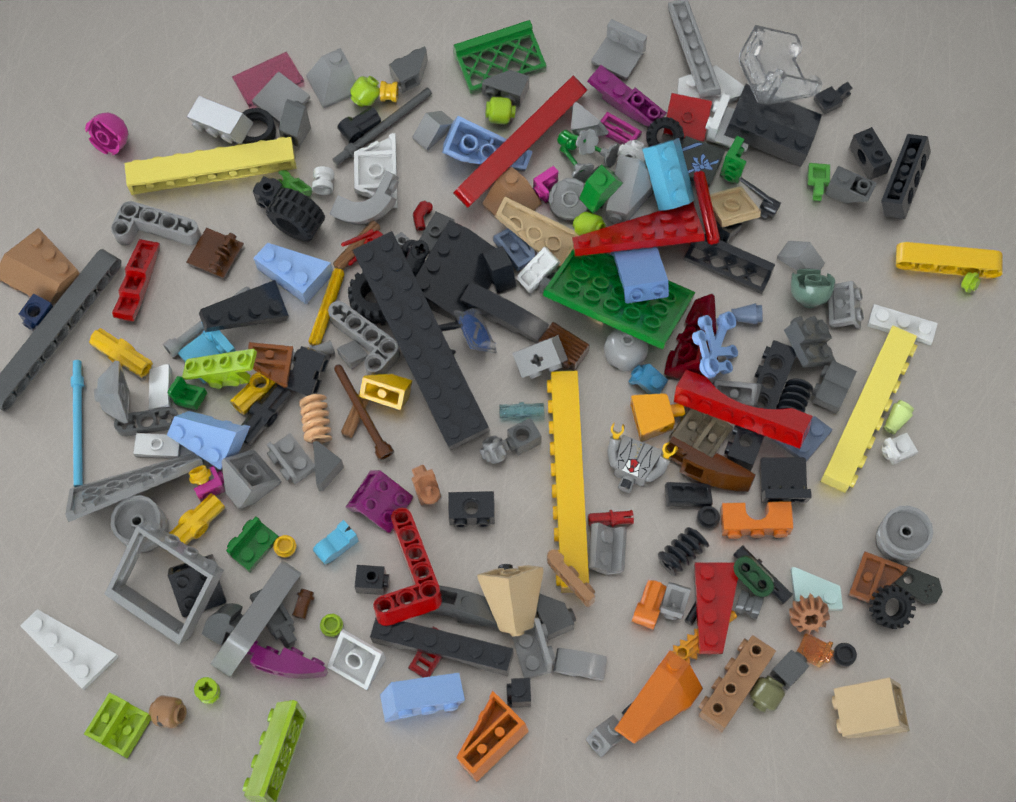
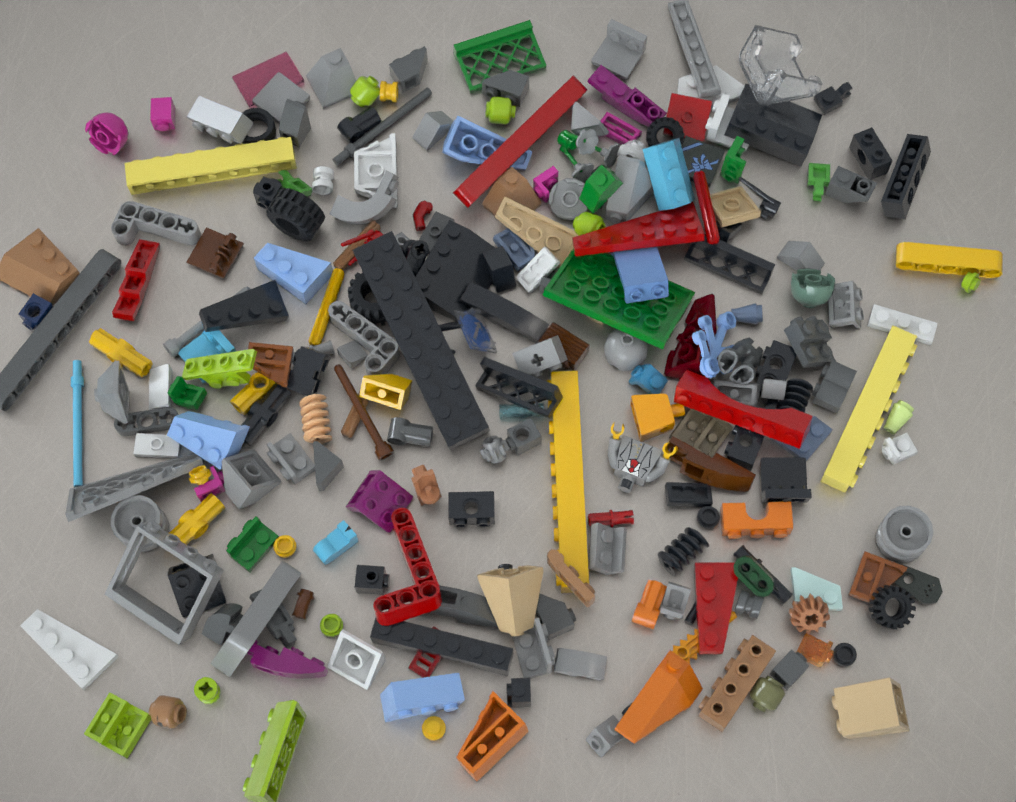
(162, 113): none -> dark pink brick
(404, 432): none -> dark grey piece
(433, 728): none -> yellow plate
(521, 380): none -> black fence
(748, 356): none -> dark grey piece
(773, 389): none -> light grey slope

